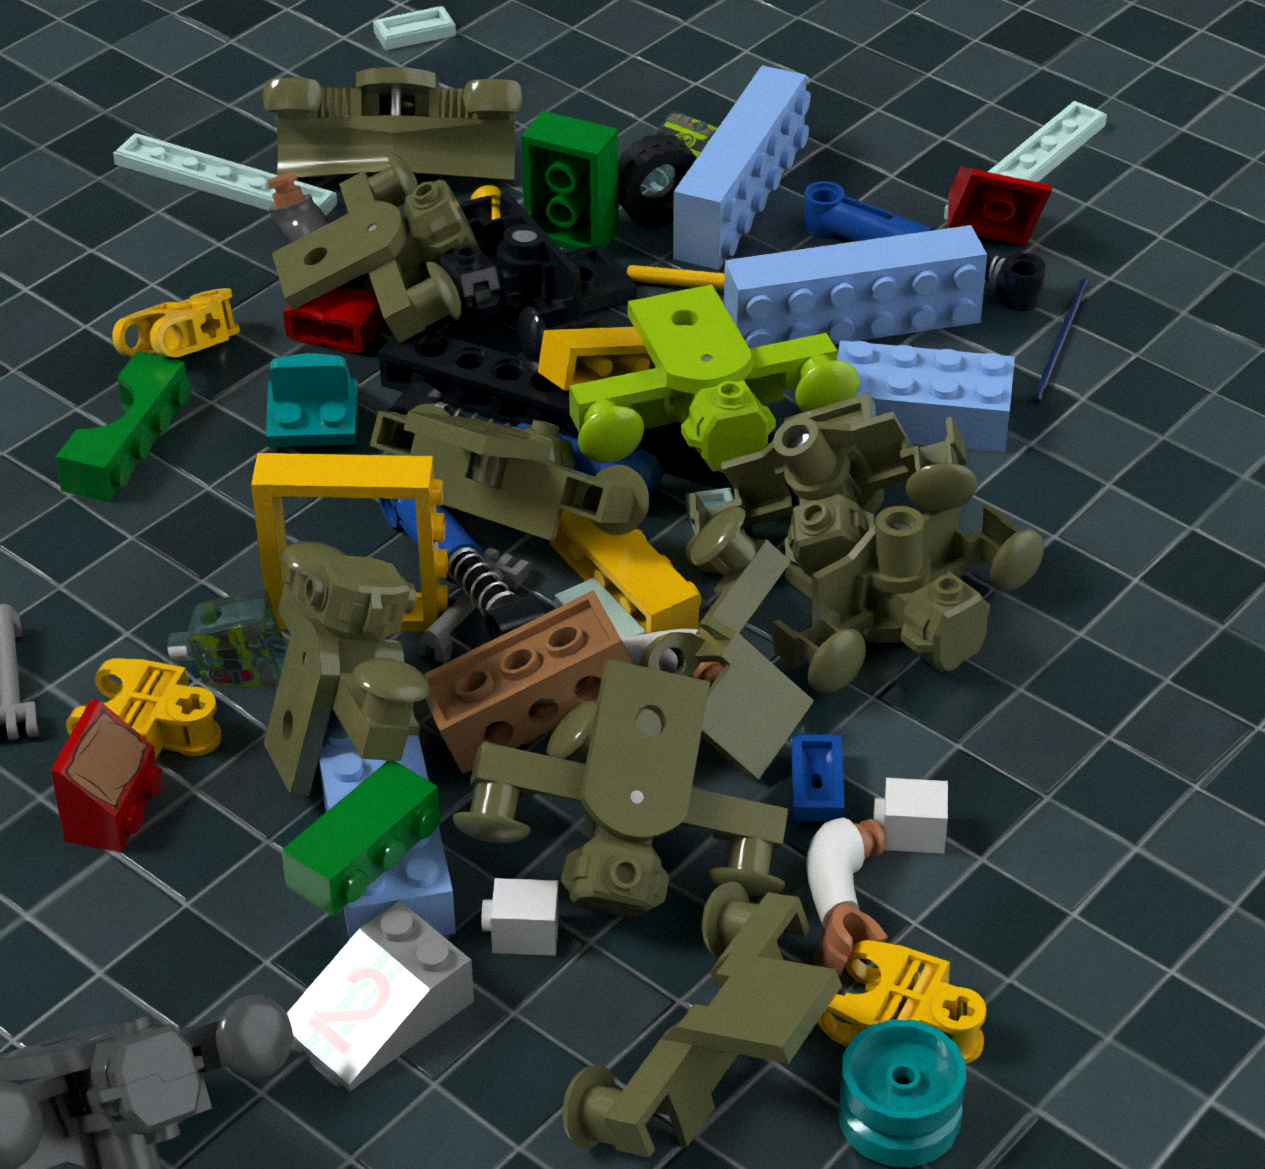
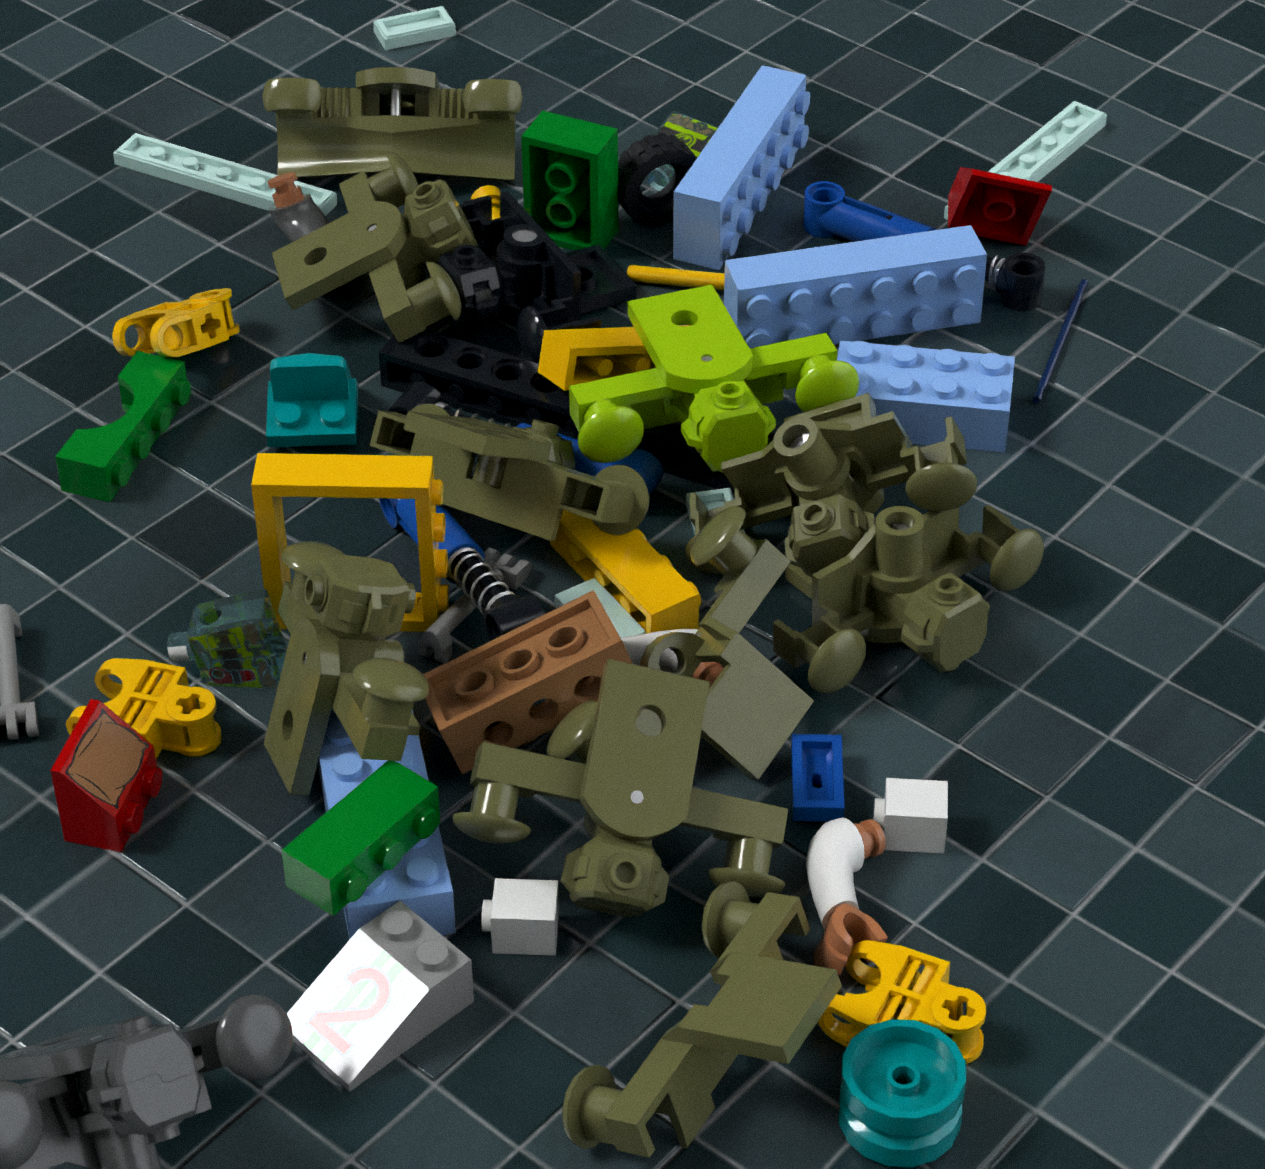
(338, 319): red brick -> none

